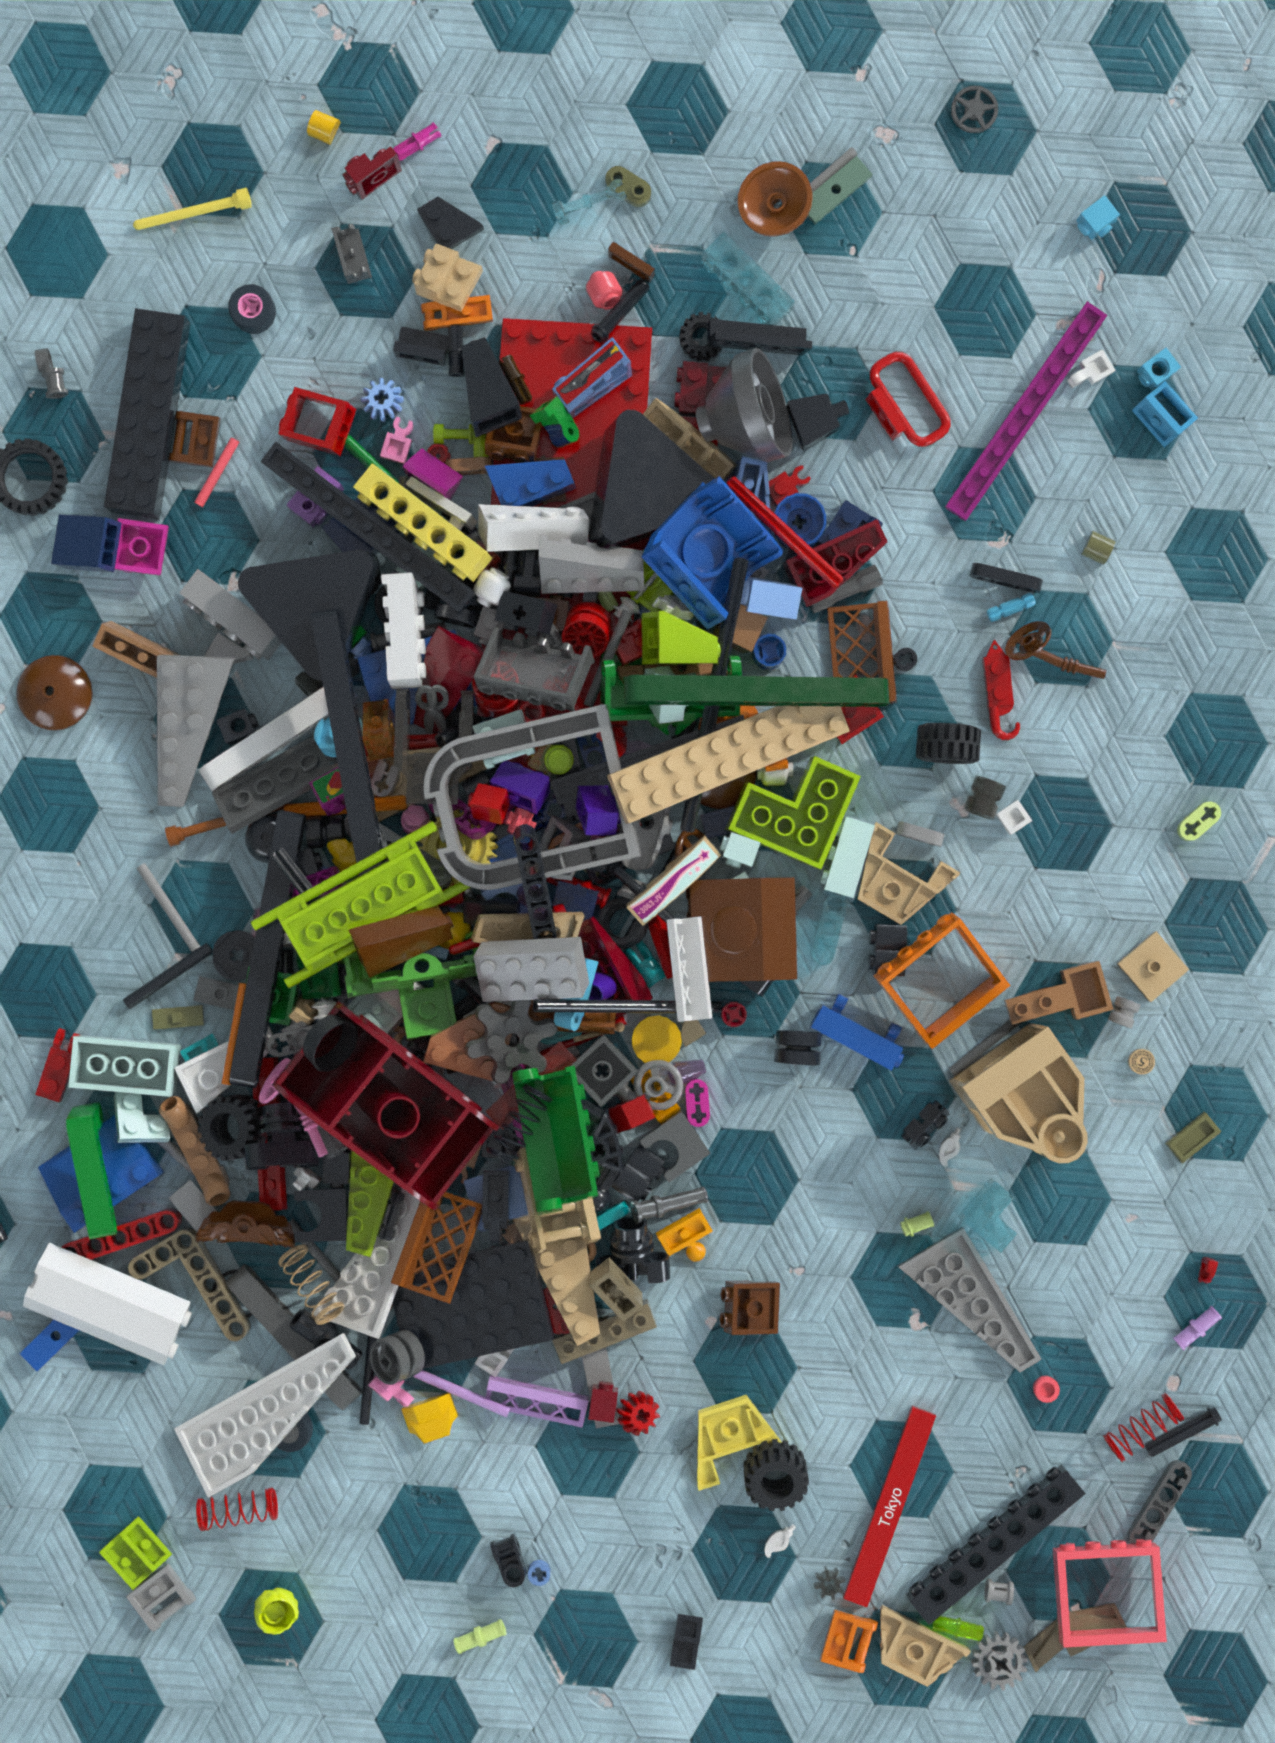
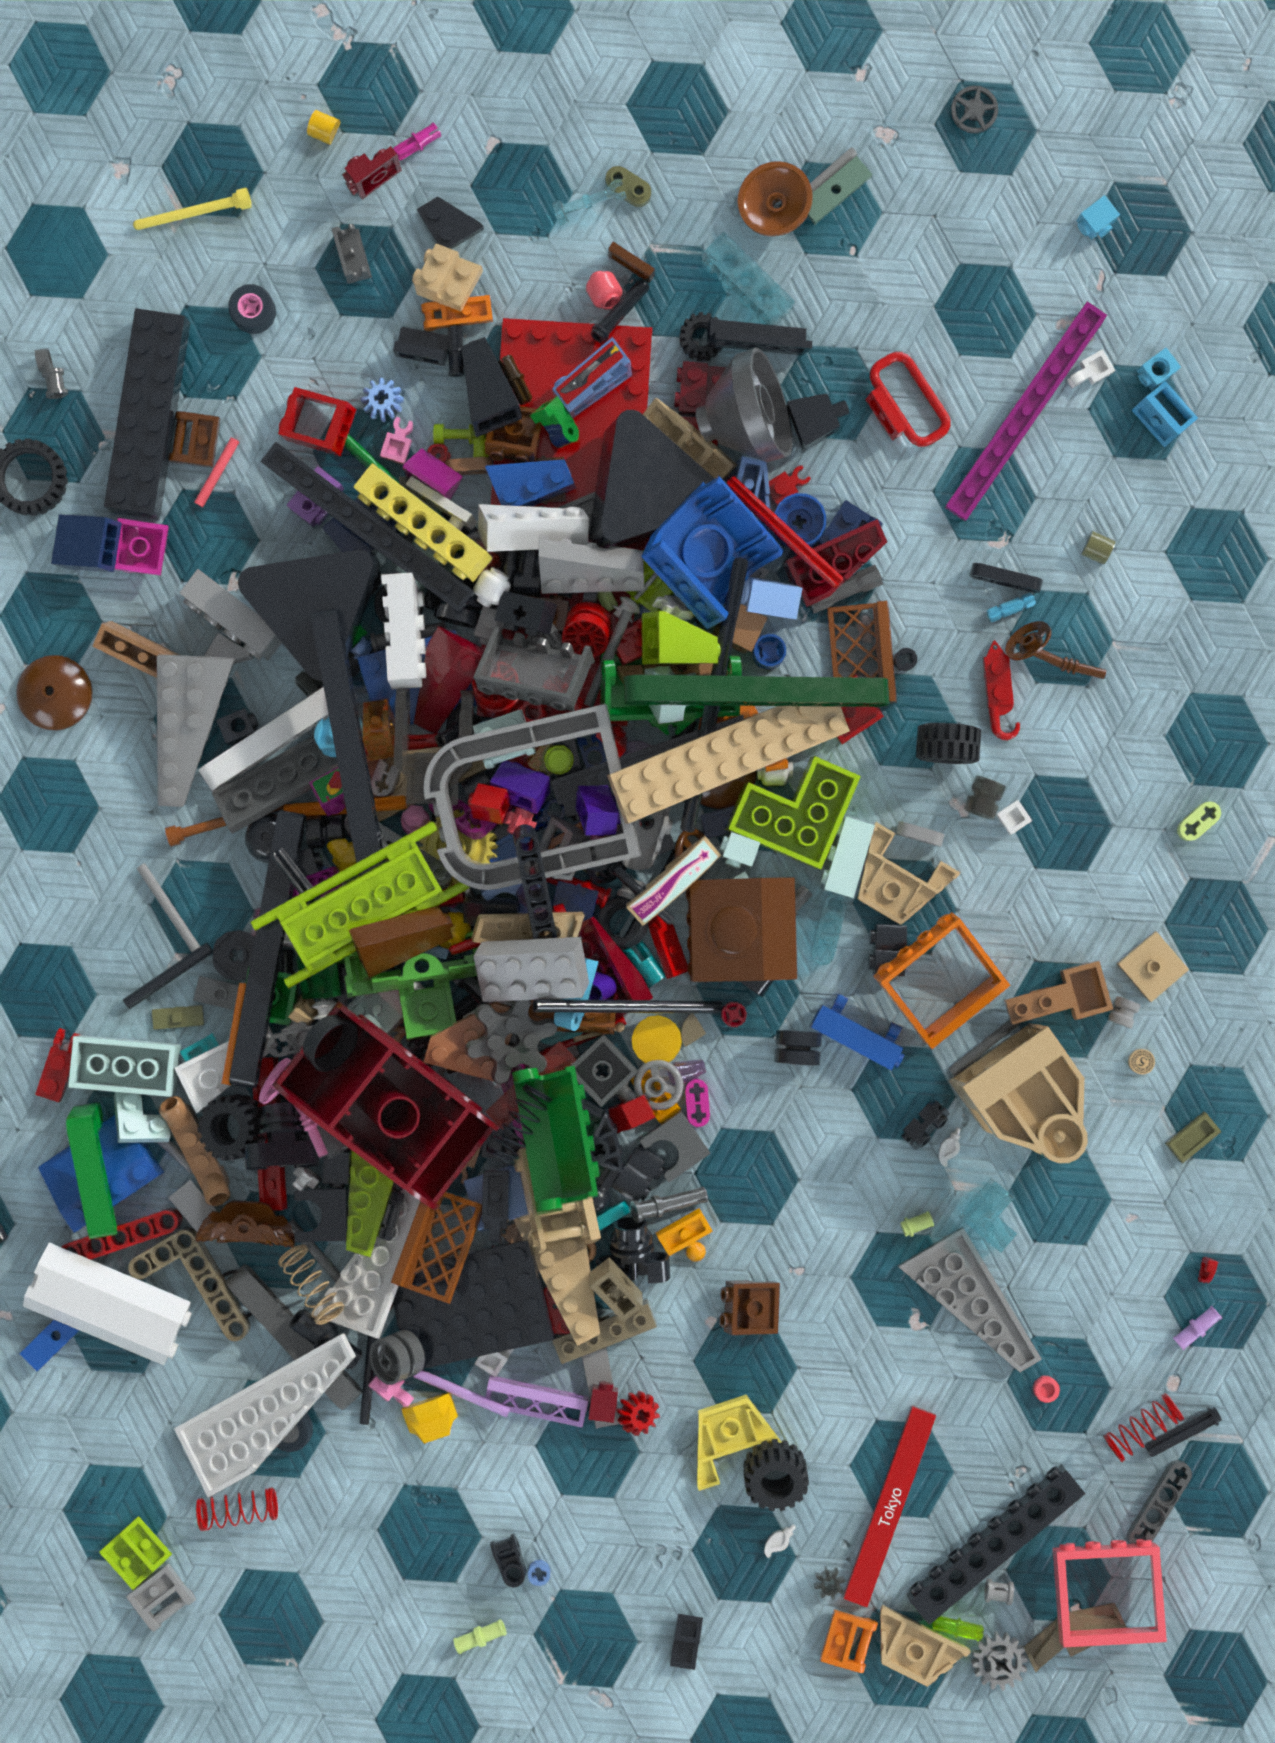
(276, 1610): neon yellow hair -> none
(433, 707): dark grey piece -> none
(689, 969): white fence -> none

